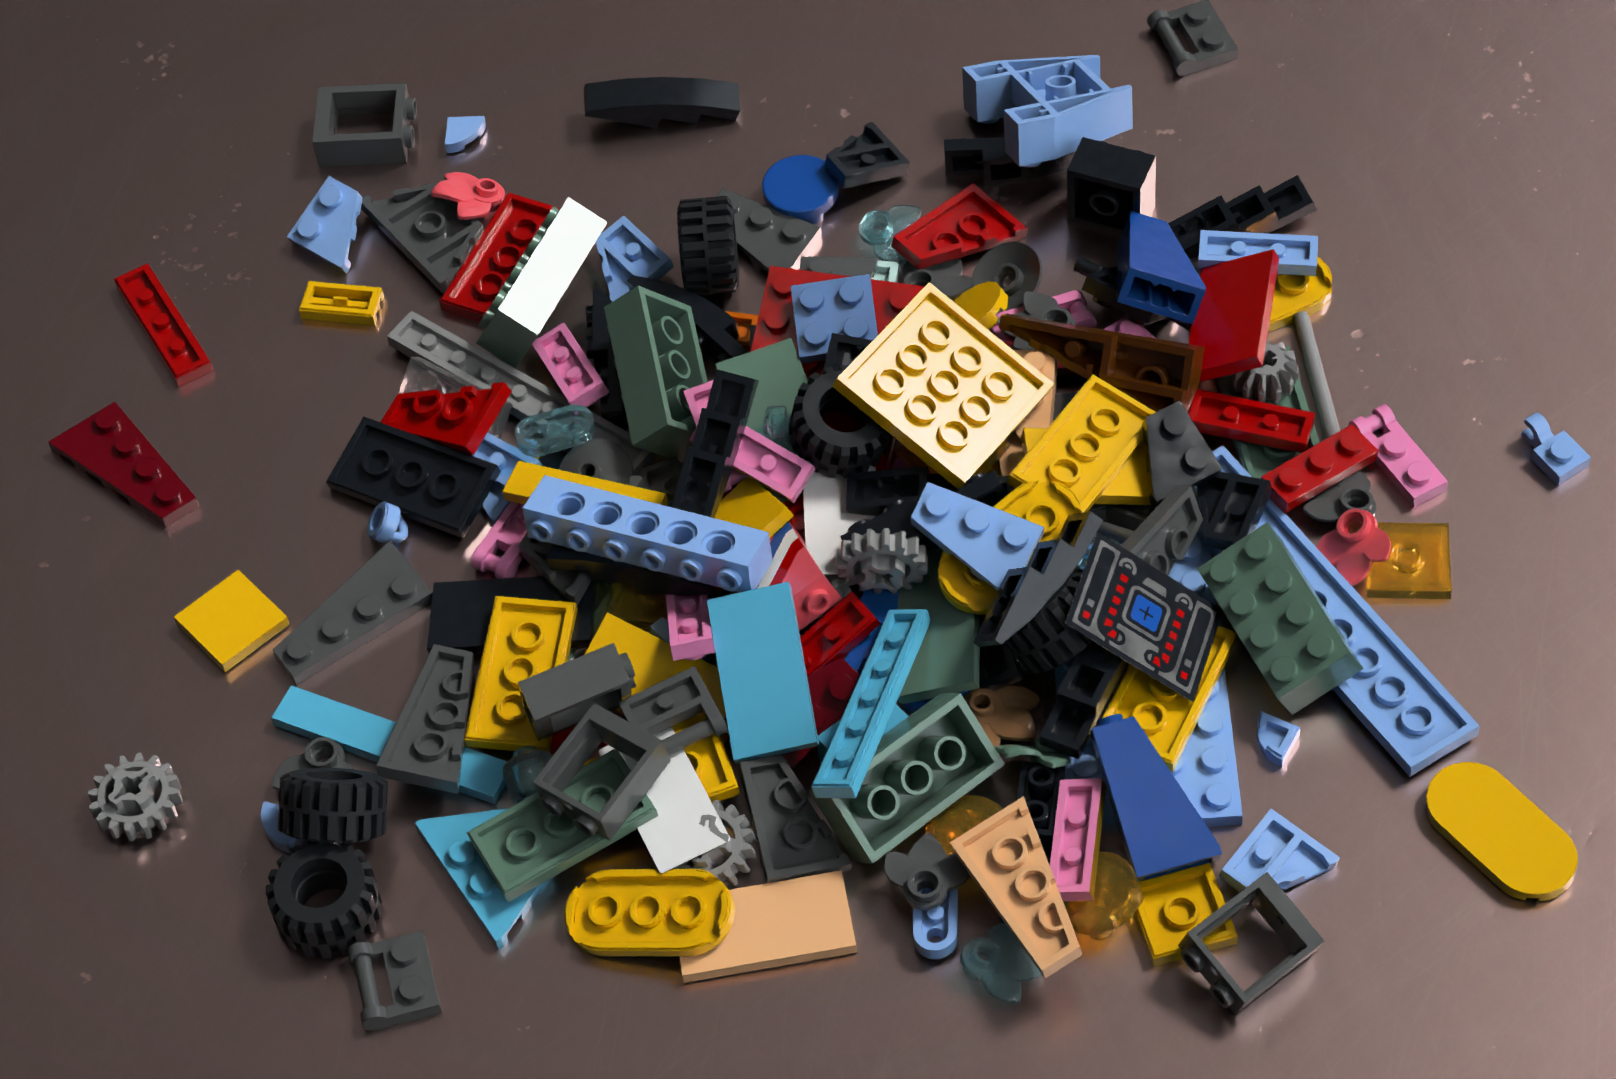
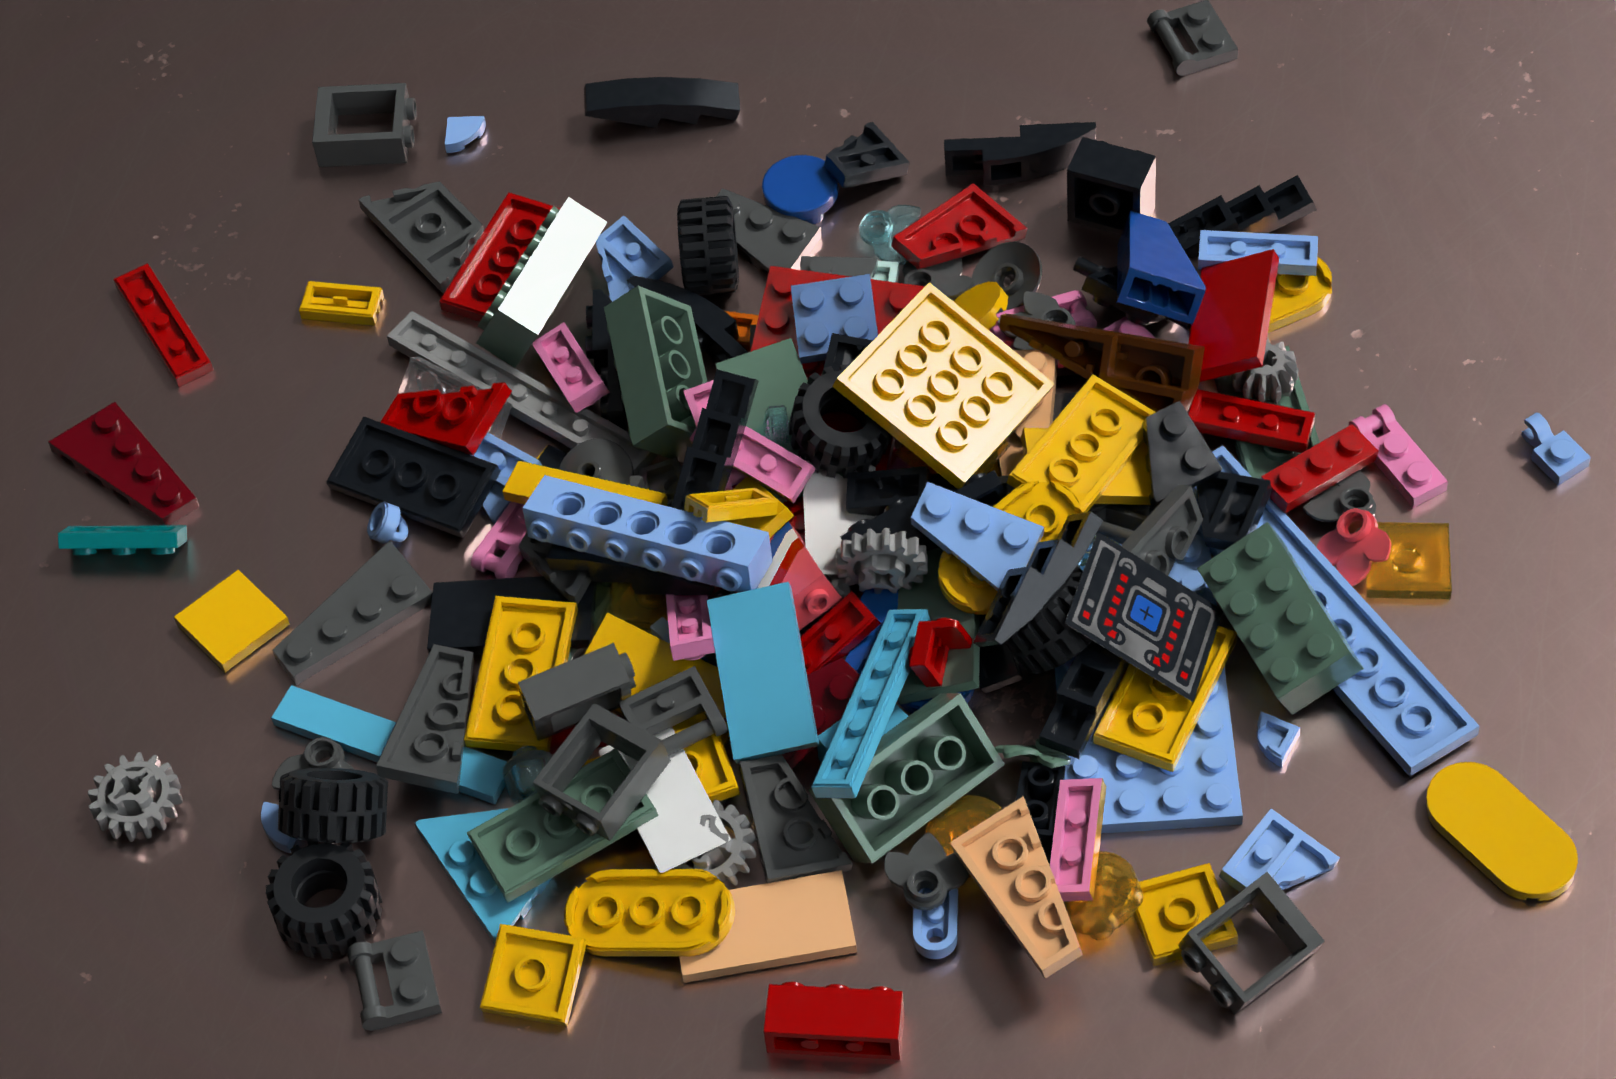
(122, 539): none -> teal plate
(329, 224): light blue wing -> none
(473, 195): coral plate -> none
(533, 975): none -> yellow tile
(554, 430): clear light blue plate -> none
(731, 504): none -> yellow tile
(834, 1021): none -> red brick
(932, 646): none -> red bracket
(1006, 712): medium nougat plate -> none
(1006, 964): clear light blue plate -> none
(1046, 104): light blue wedge -> none
(1150, 808): blue slope -> none
(1316, 374): light grey bar -> none

